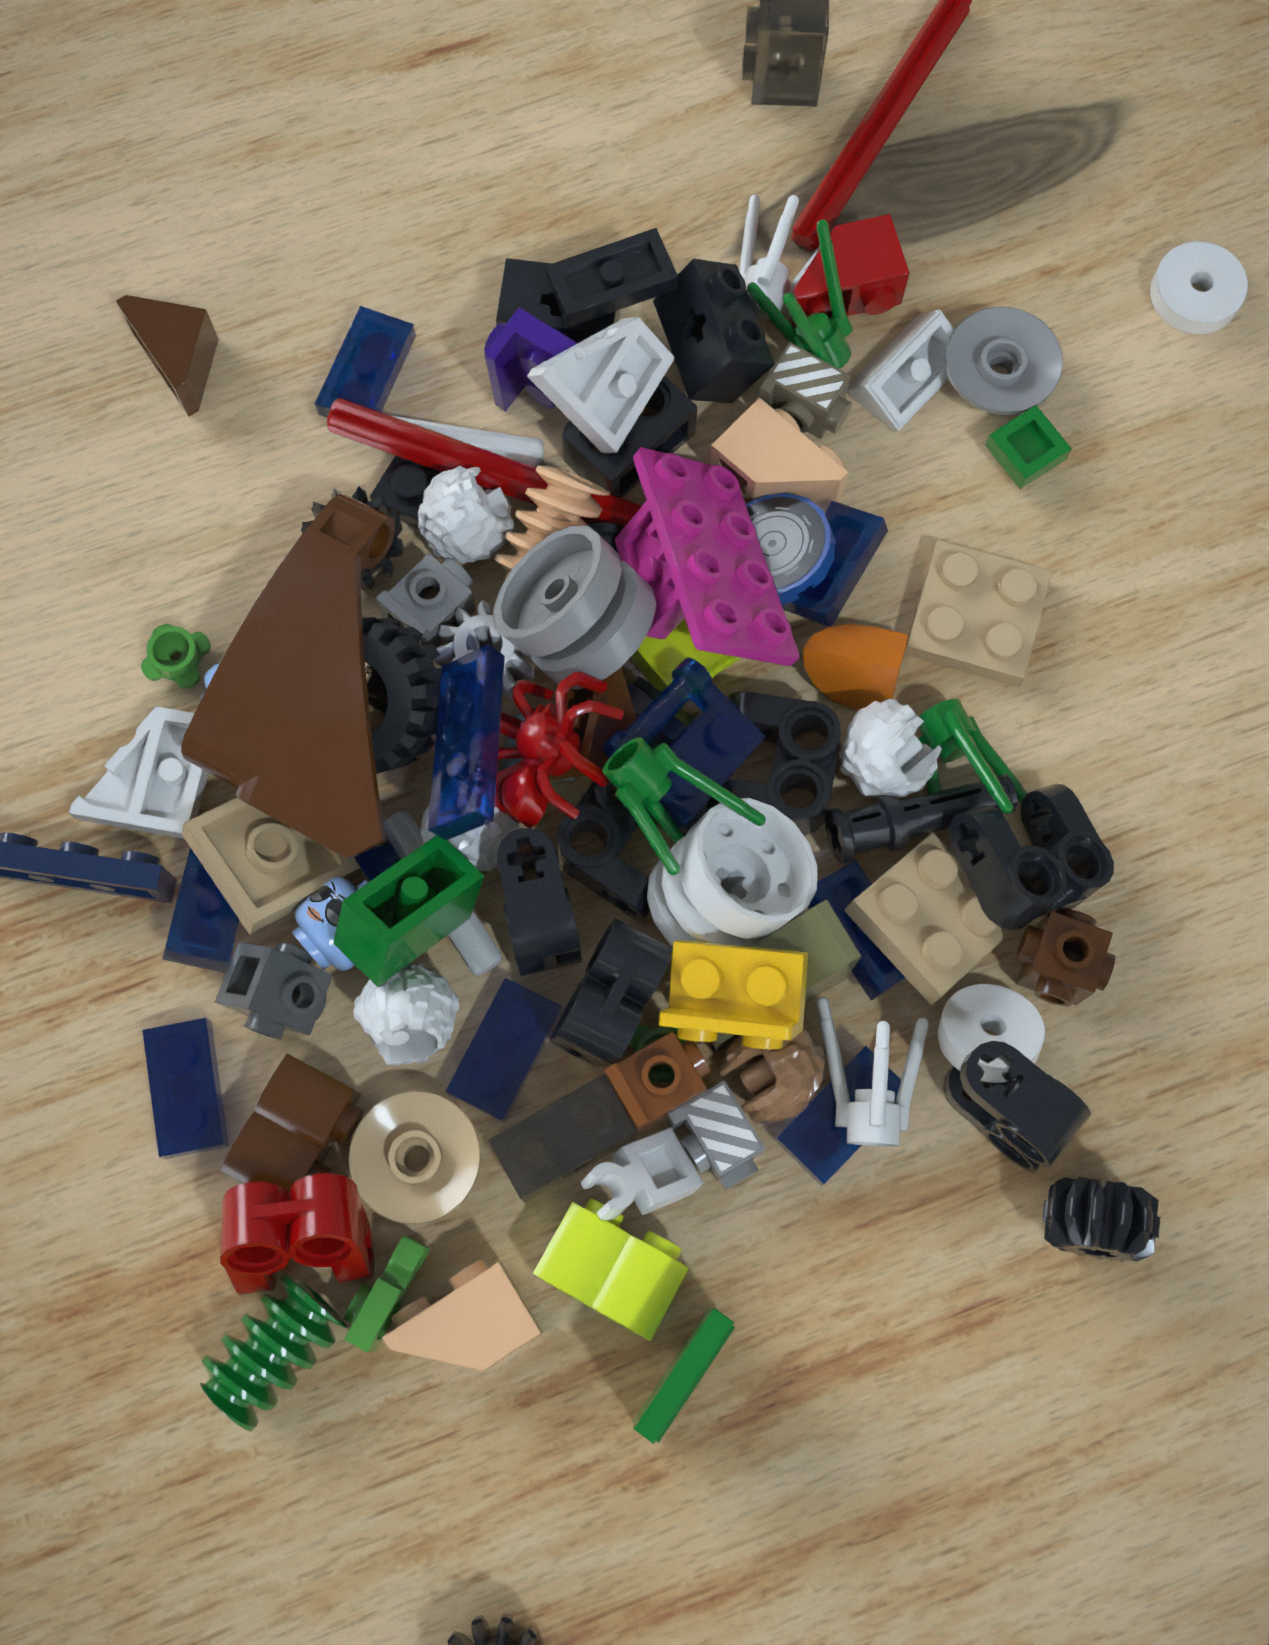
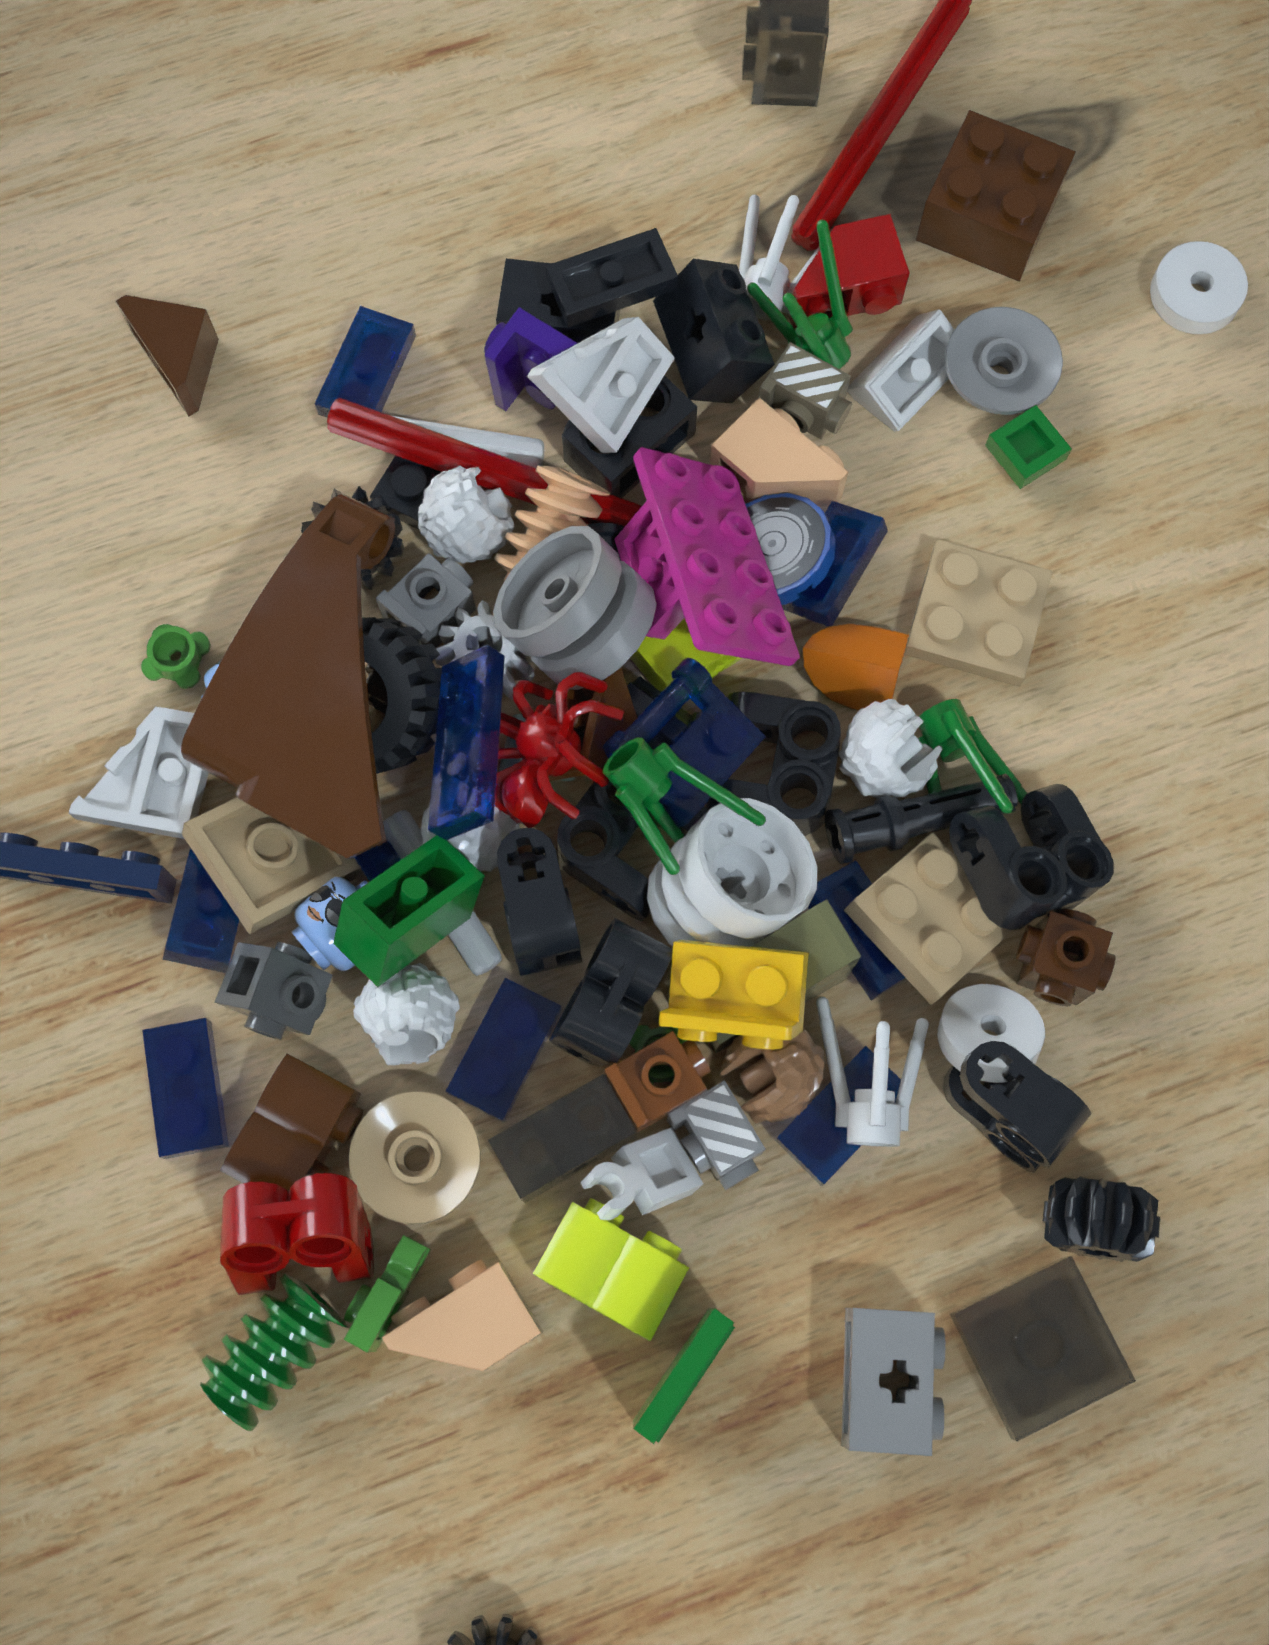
(868, 1413): none -> light grey brick
(994, 195): none -> reddish brown brick
(1042, 1348): none -> clear smoke plate

